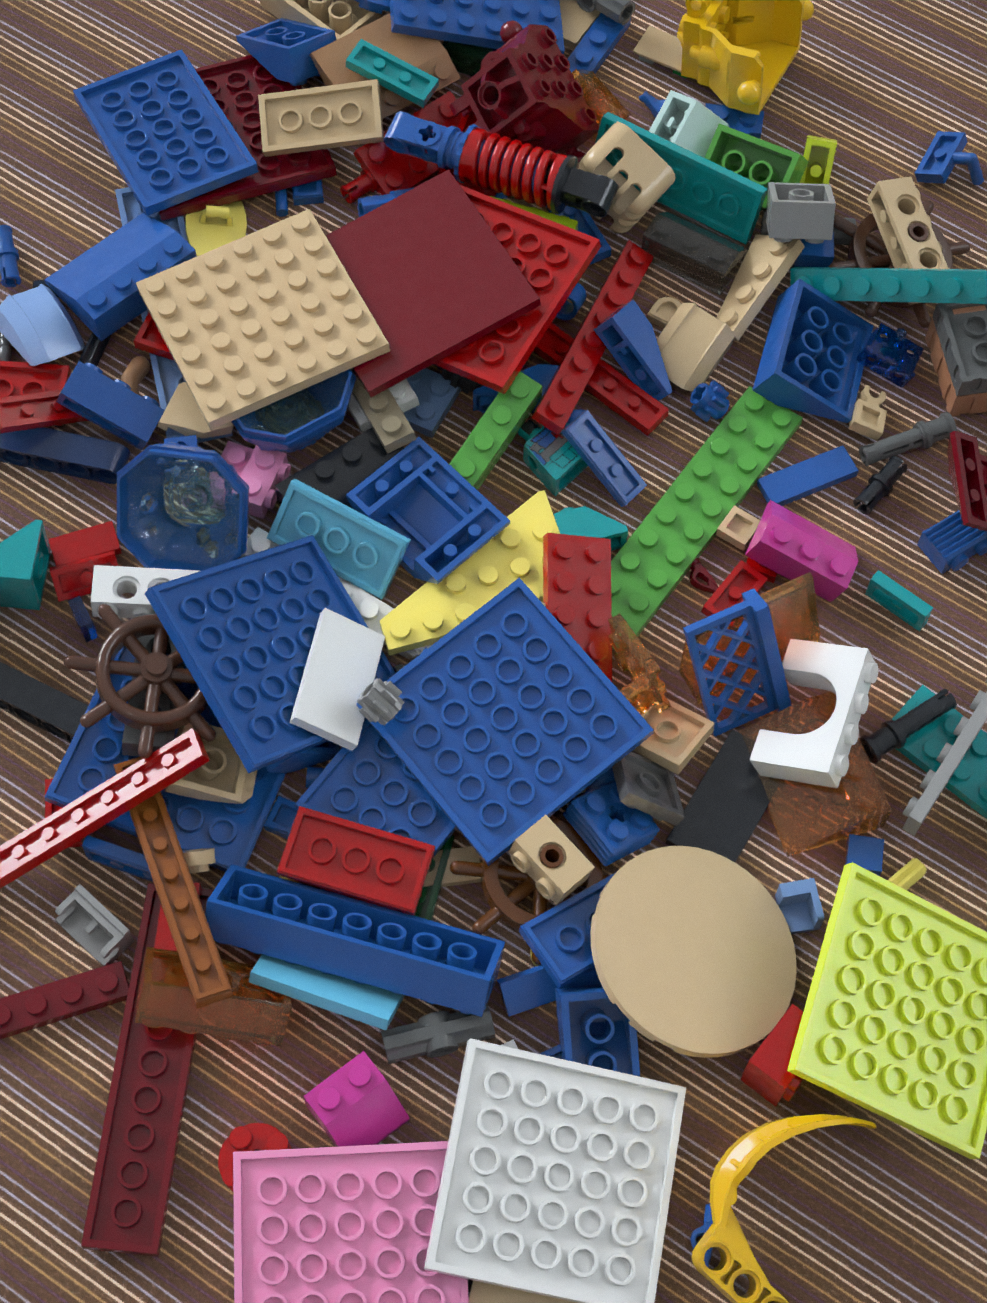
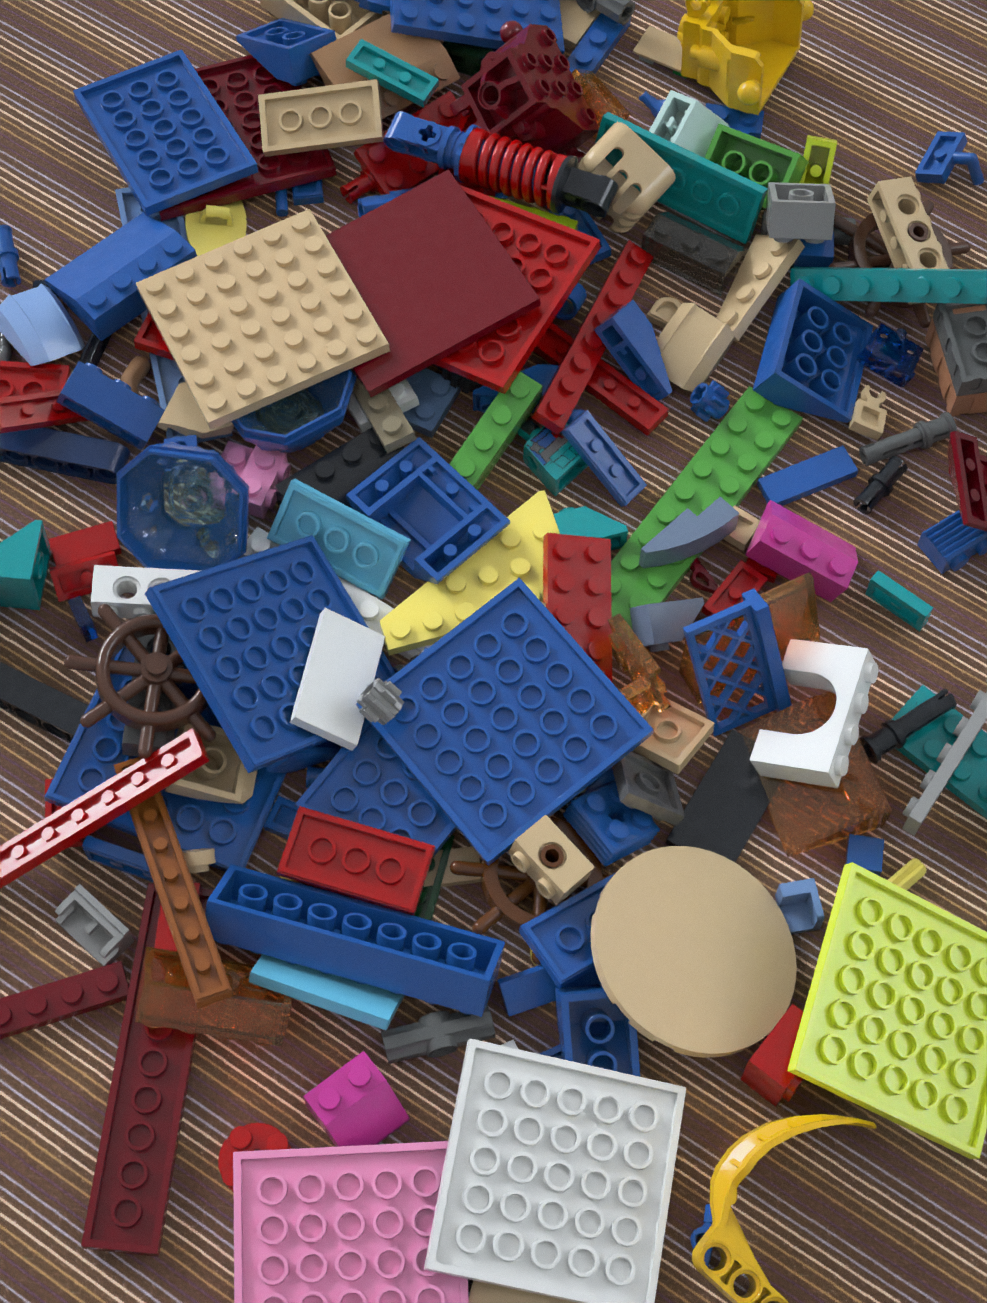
(664, 622): none -> sand blue slope
(690, 534): none -> sand blue slope

